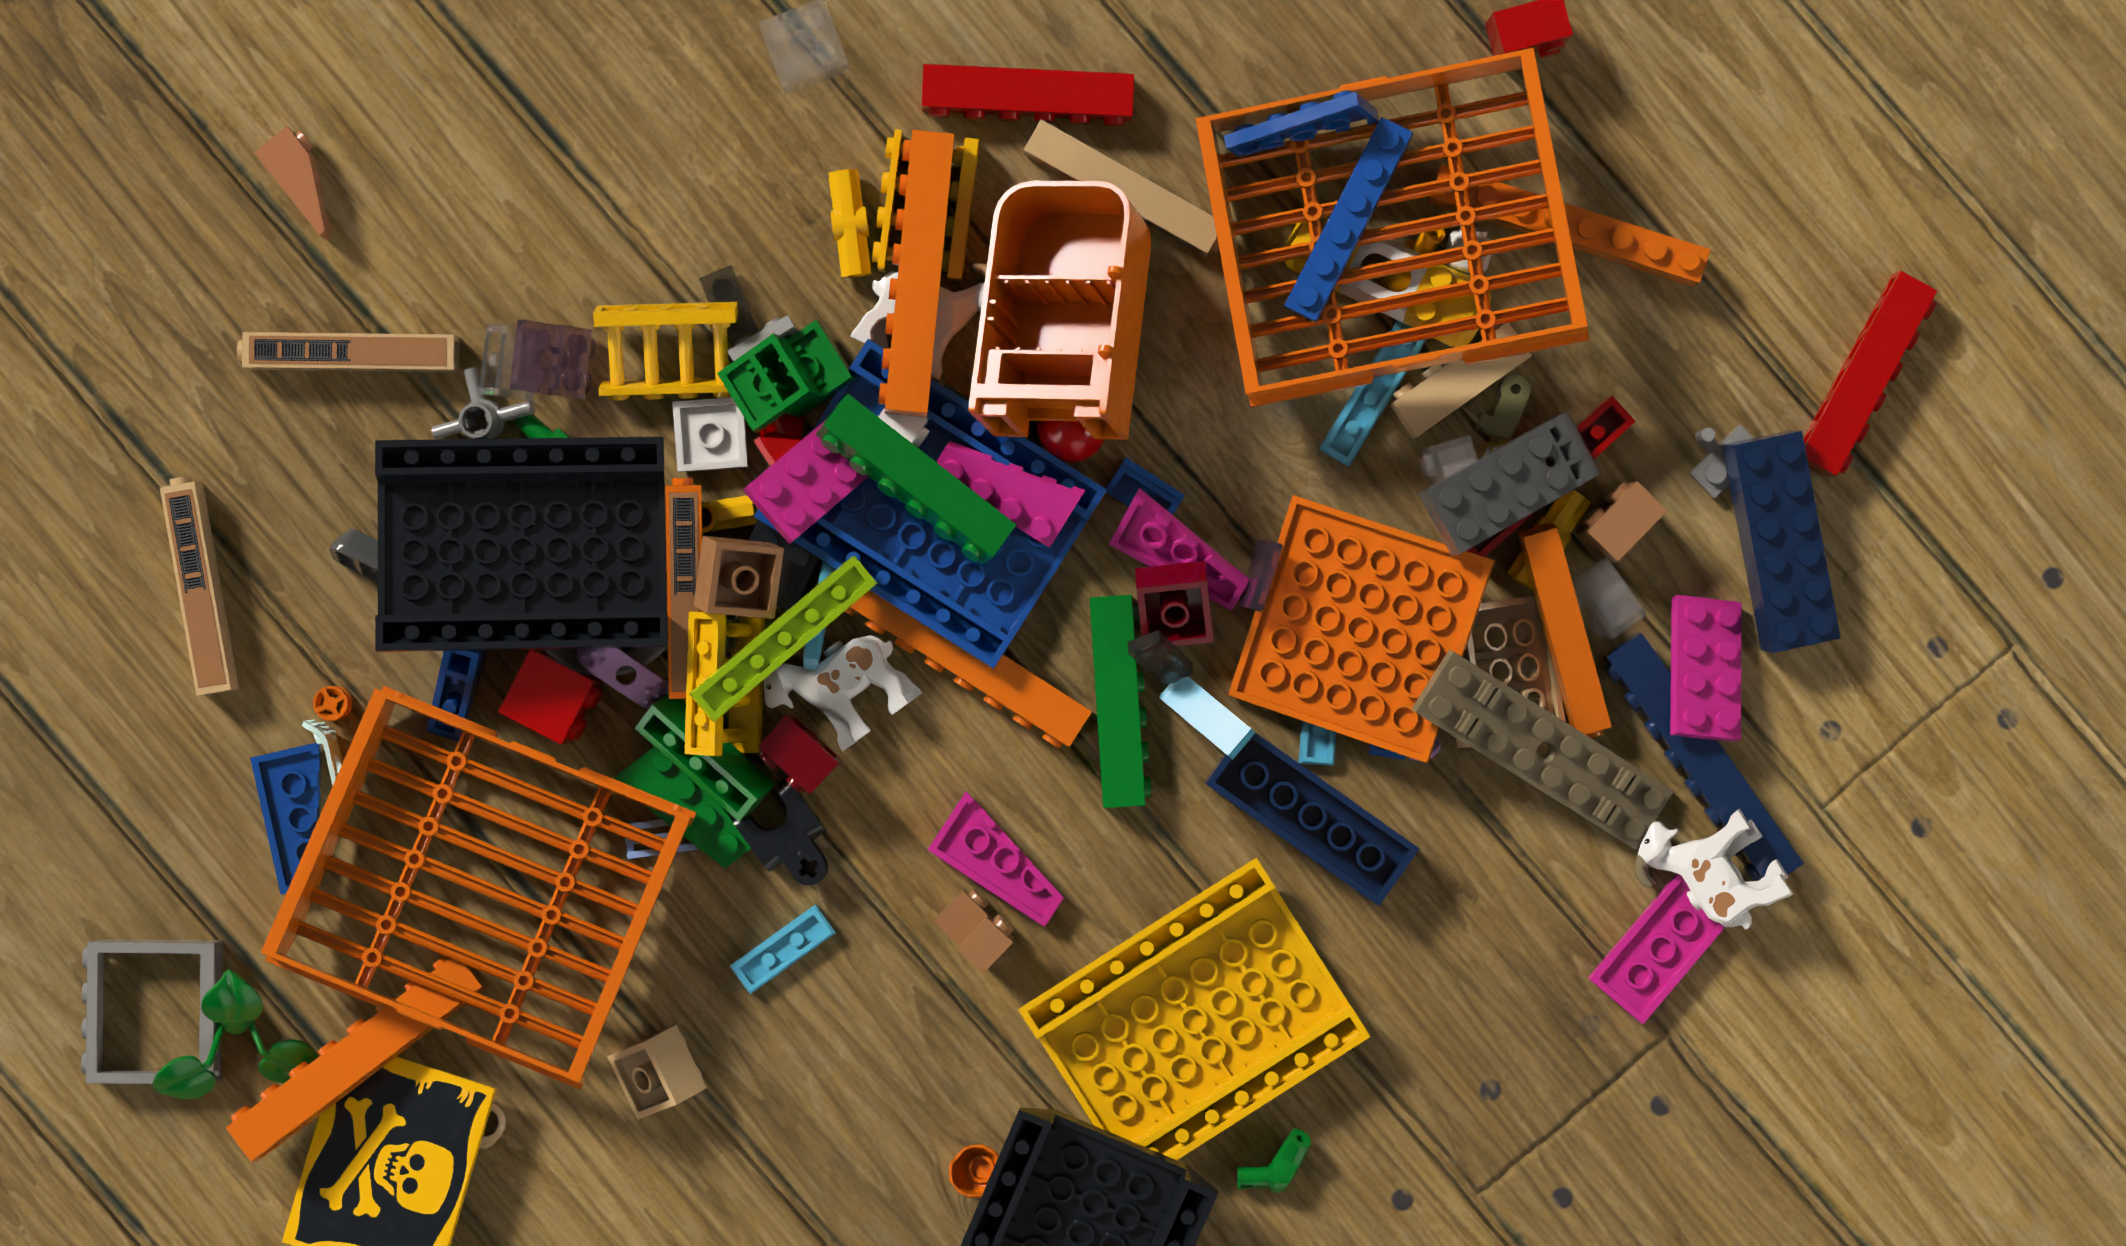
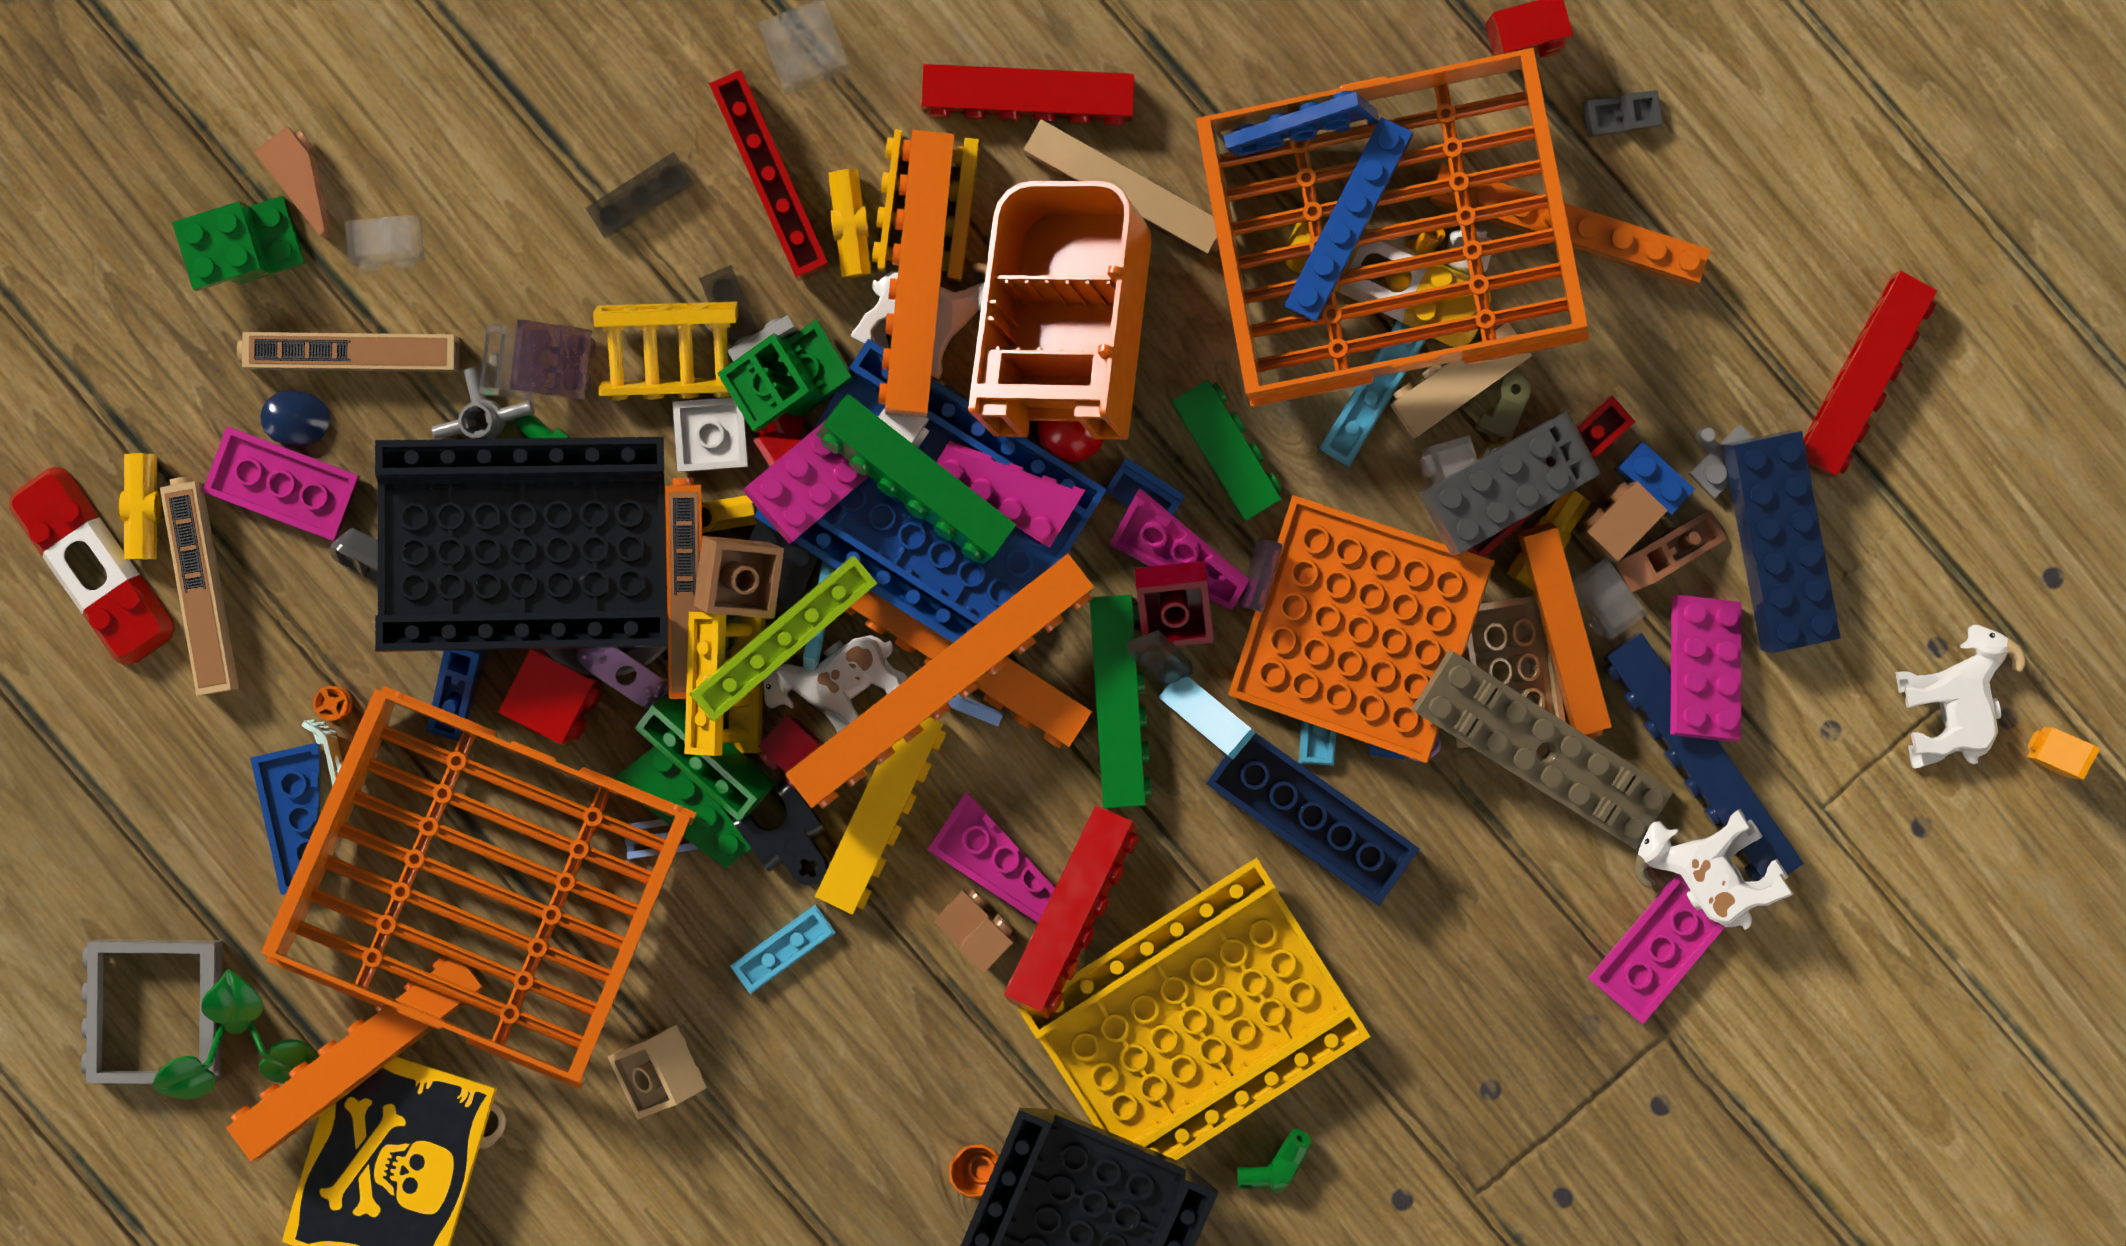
(125, 608): none -> red piece
(140, 506): none -> yellow piece
(238, 243): none -> green bracket
(281, 483): none -> dark pink plate
(294, 418): none -> dark blue hat
(385, 242): none -> clear brick
(639, 195): none -> clear smoke plate
(769, 175): none -> red brick
(876, 819): none -> yellow brick
(939, 681): none -> orange brick
(976, 710): none -> light blue tile
(1072, 912): none -> red brick
(1226, 449): none -> green brick
(1622, 113): none -> dark grey slope
(1655, 476): none -> blue brick
(1670, 551): none -> nougat slope
(1963, 698): none -> white animal
(2062, 753): none -> light orange slope

